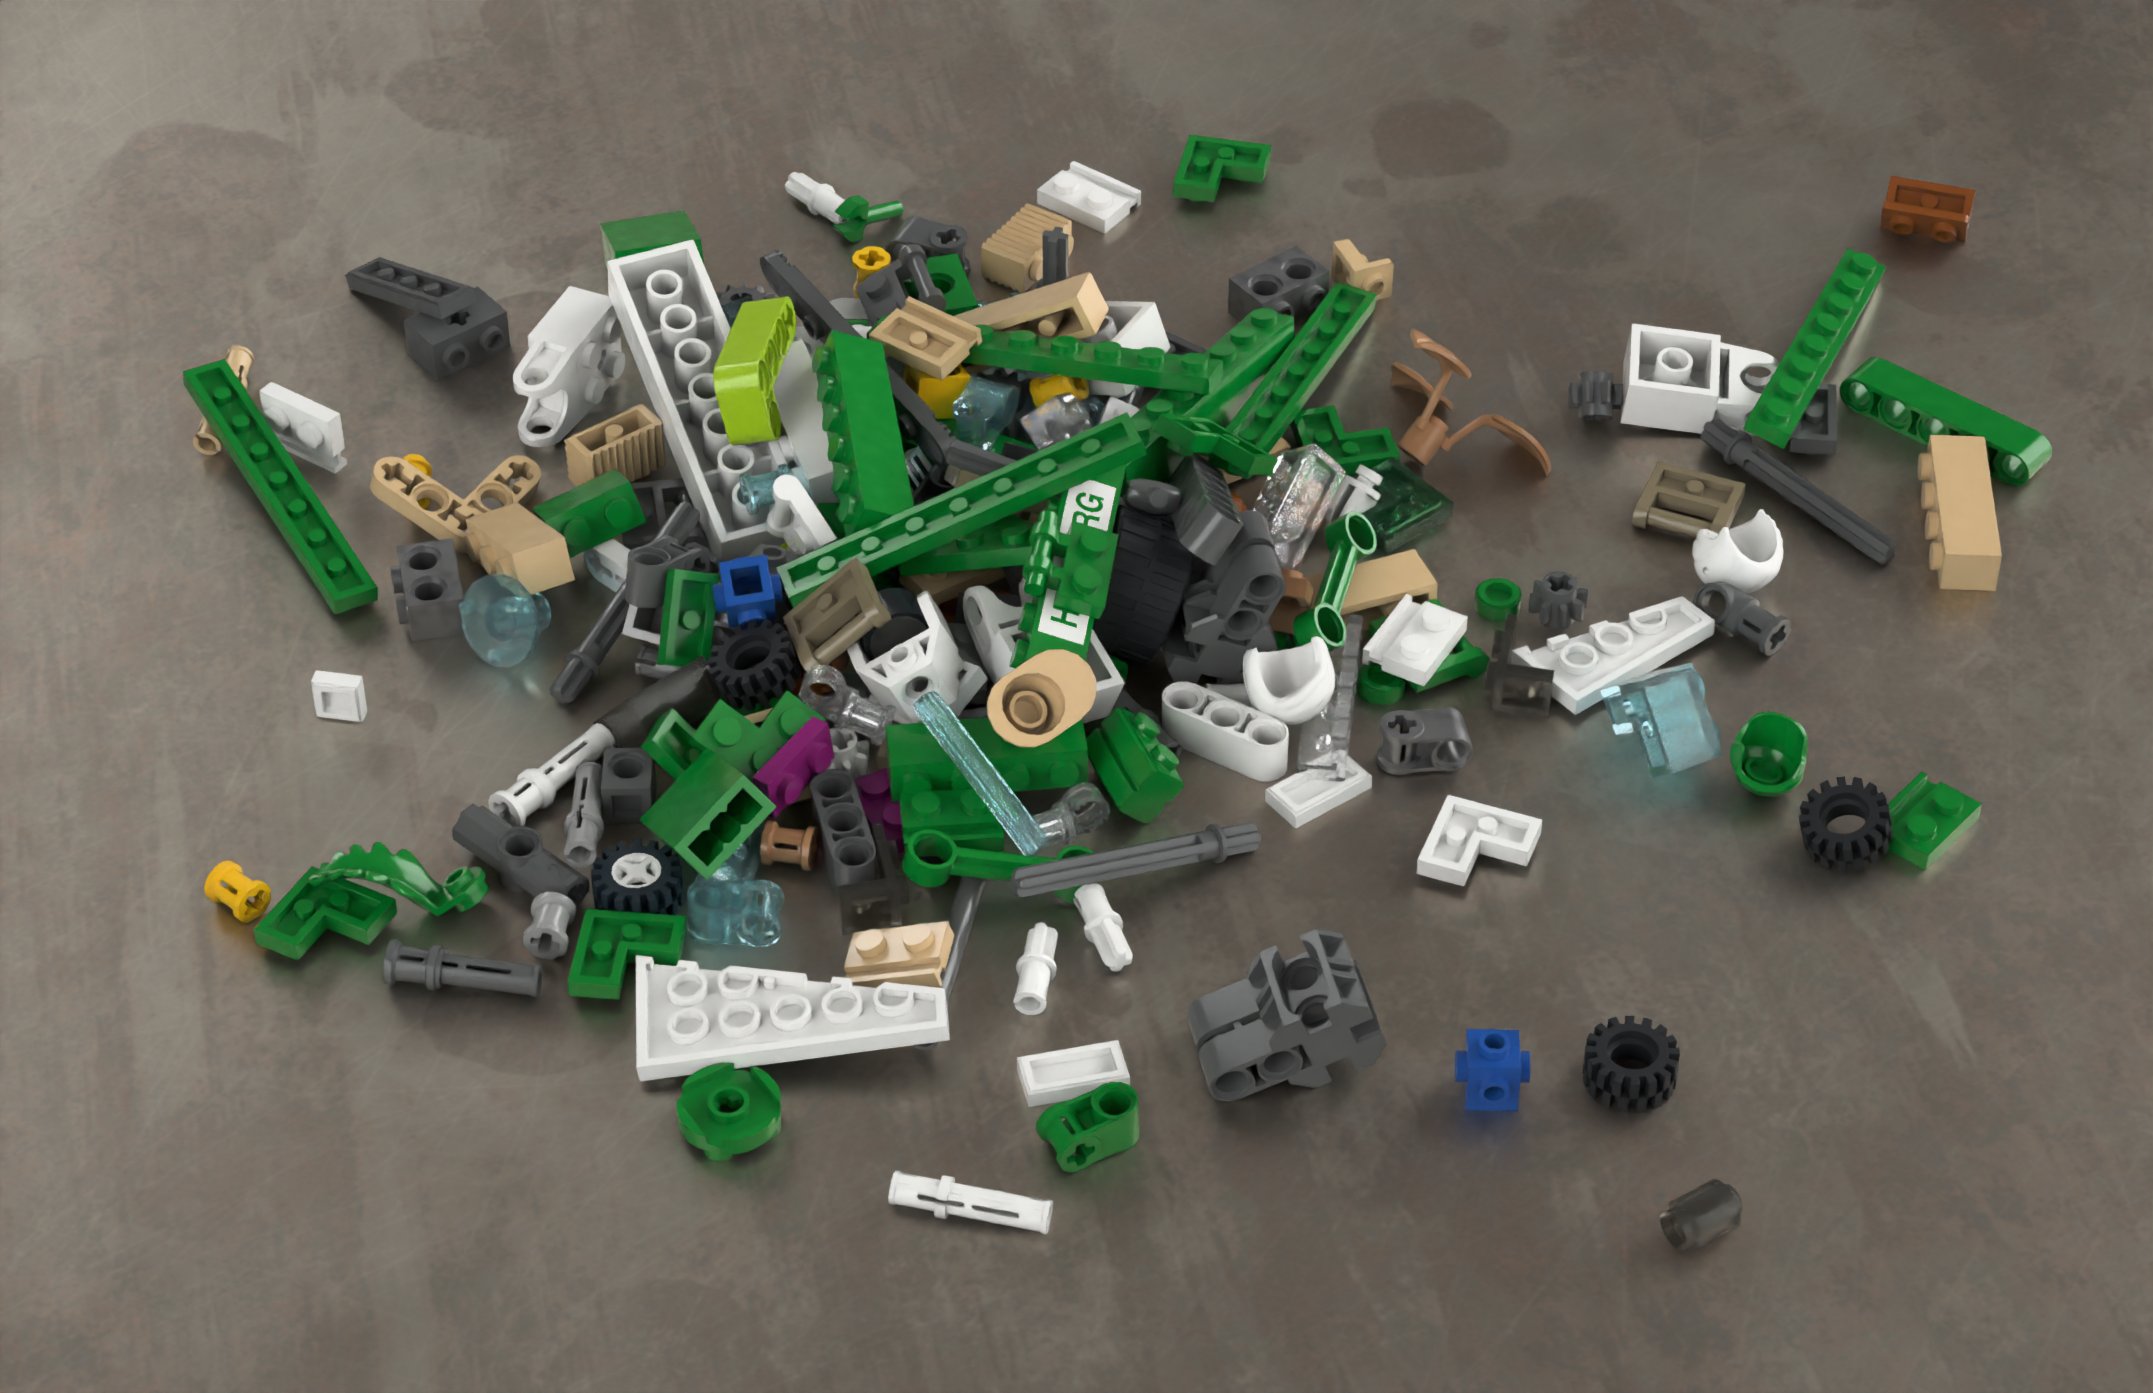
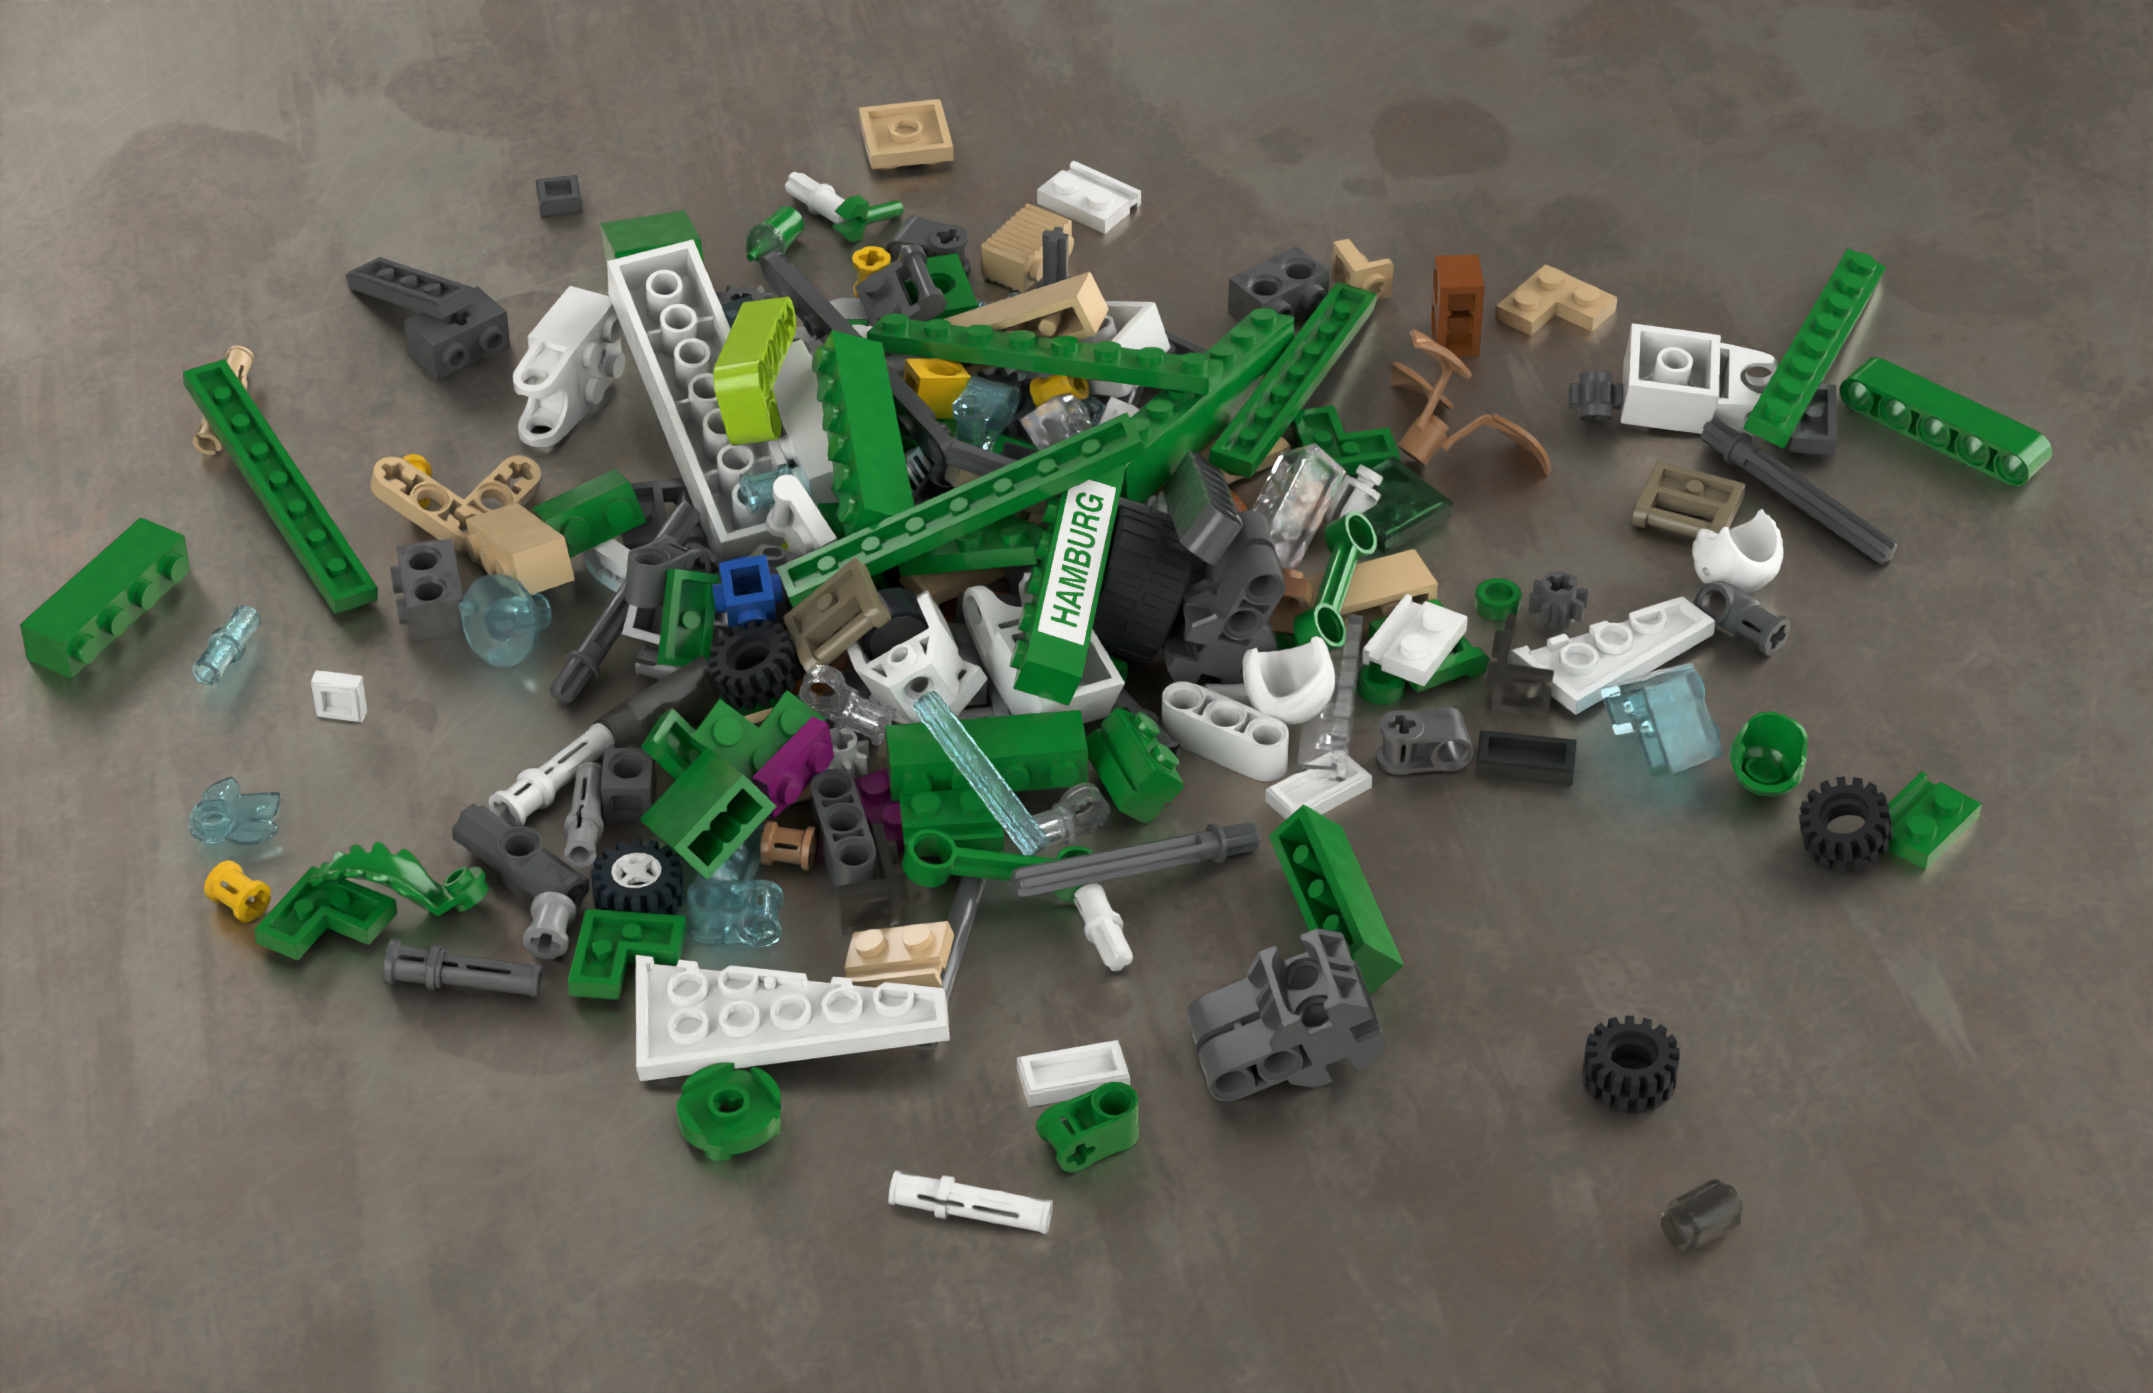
(105, 597): none -> green brick
(226, 645): none -> clear light blue pin
(233, 815): none -> clear light blue plate
(304, 426): white plate -> none
(559, 195): none -> dark grey tile
(625, 442): tan brick -> none
(773, 233): none -> piece
(906, 134): none -> tan plate
(926, 338): tan plate -> none
(1036, 970): white axle -> none
(1041, 698): tan piece -> none
(1085, 565): green plate -> none
(1151, 496): dark grey piece -> none
(1211, 159): green plate -> none
(1212, 440): green plate -> none
(1335, 892): none -> green brick
(1457, 303): none -> dark orange brick
(1473, 829): white plate -> none
(1492, 1069): blue brick -> none
(1526, 757): none -> pearl dark grey tile
(1551, 294): none -> tan plate
(1927, 209): dark orange bracket -> none
(1960, 513): tan brick -> none

